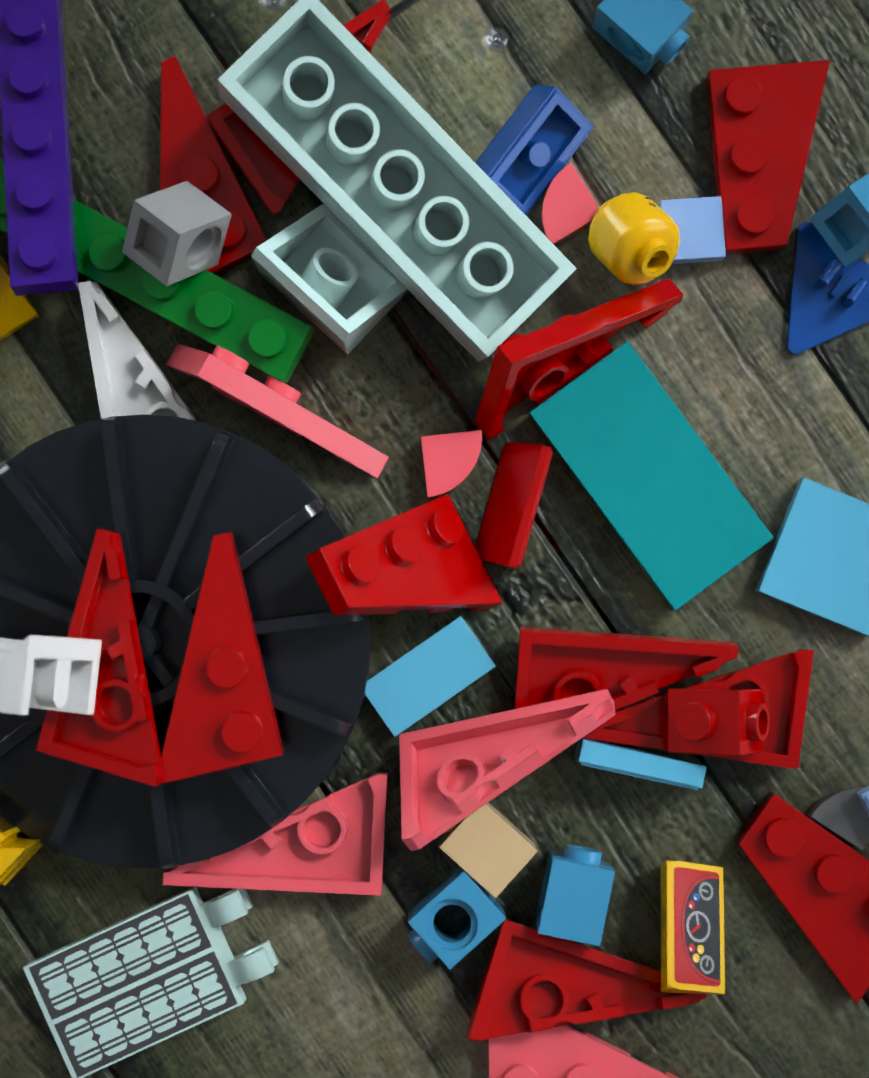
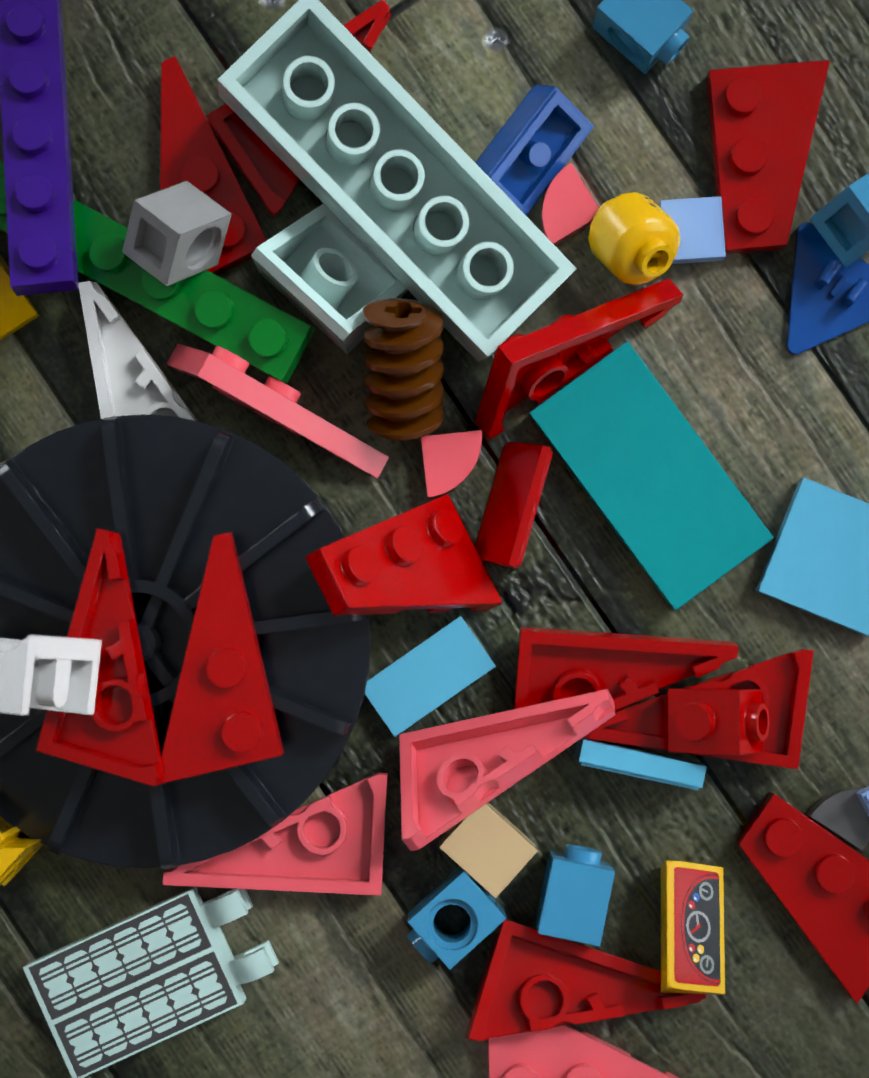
(404, 368): none -> reddish brown piece

